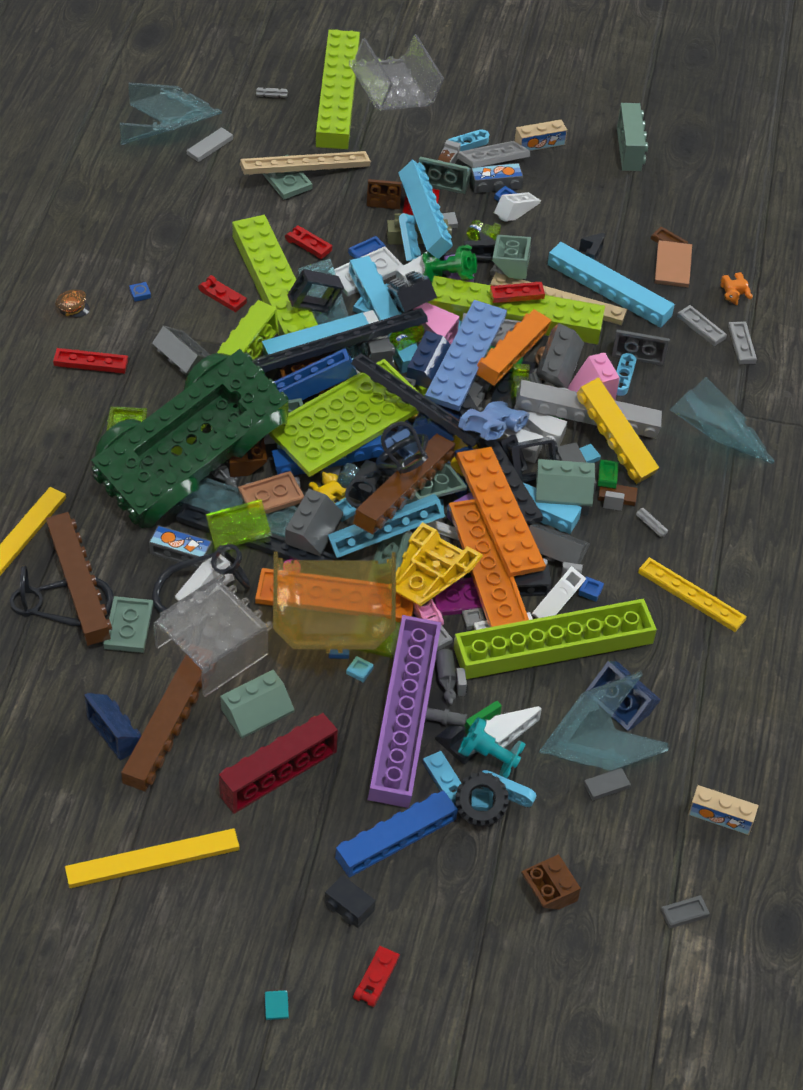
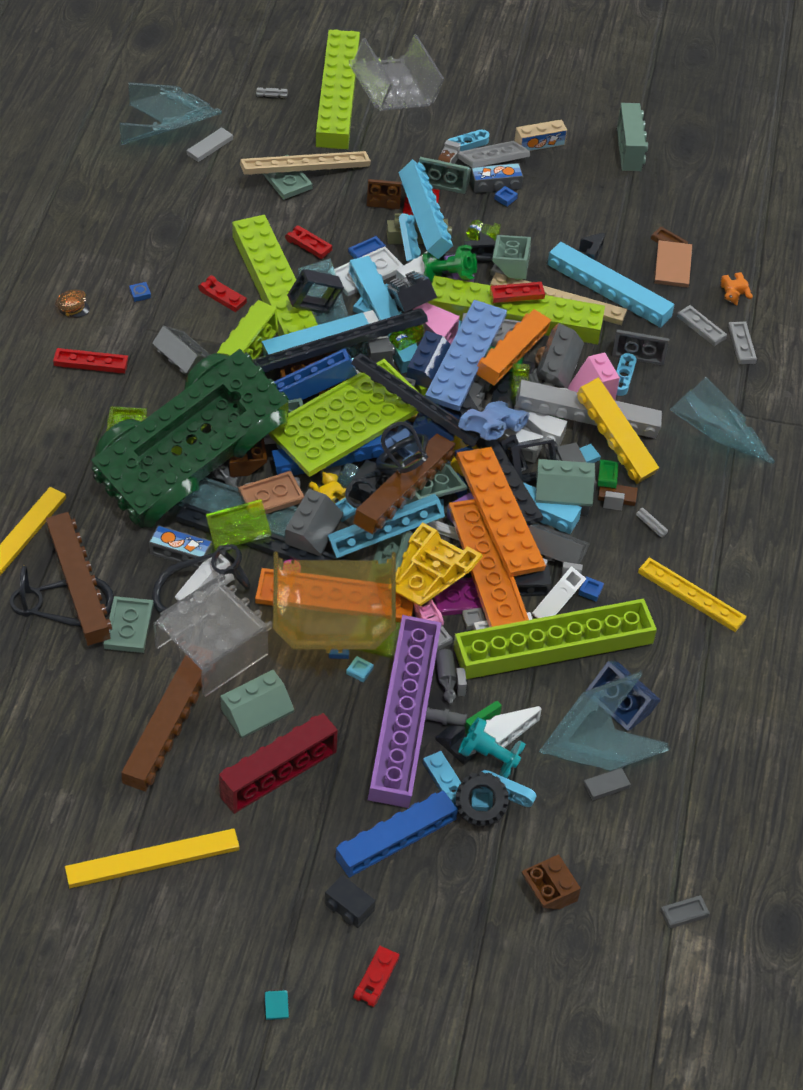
(111, 724): dark blue slope -> none
(452, 220): light grey tile -> none
(515, 205): white slope -> none
(723, 810): tan brick -> none

